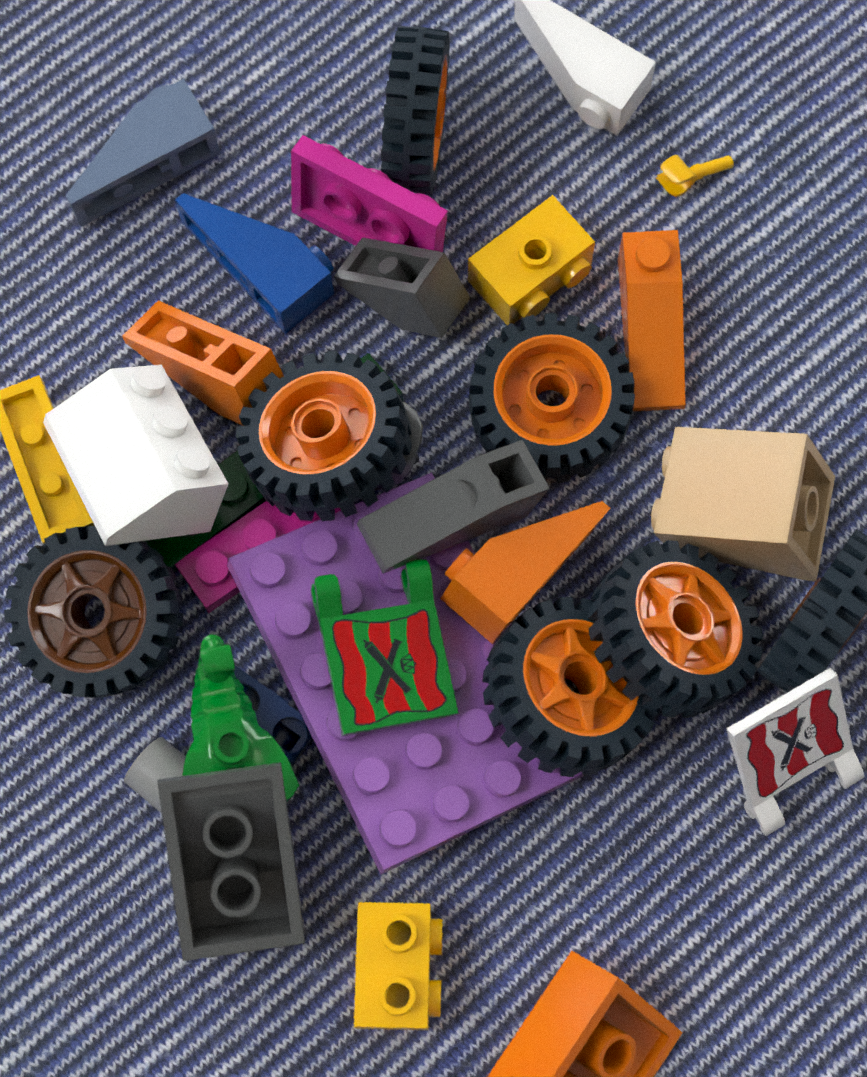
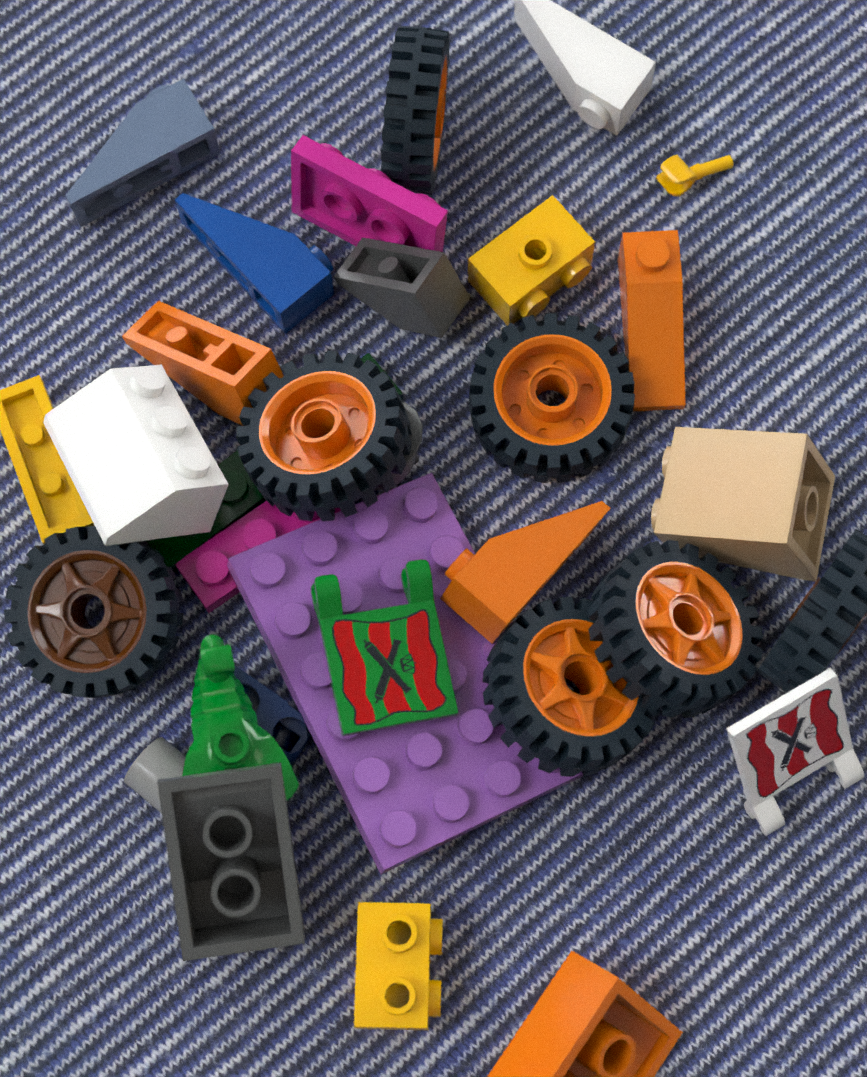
(455, 507): dark grey slope -> none

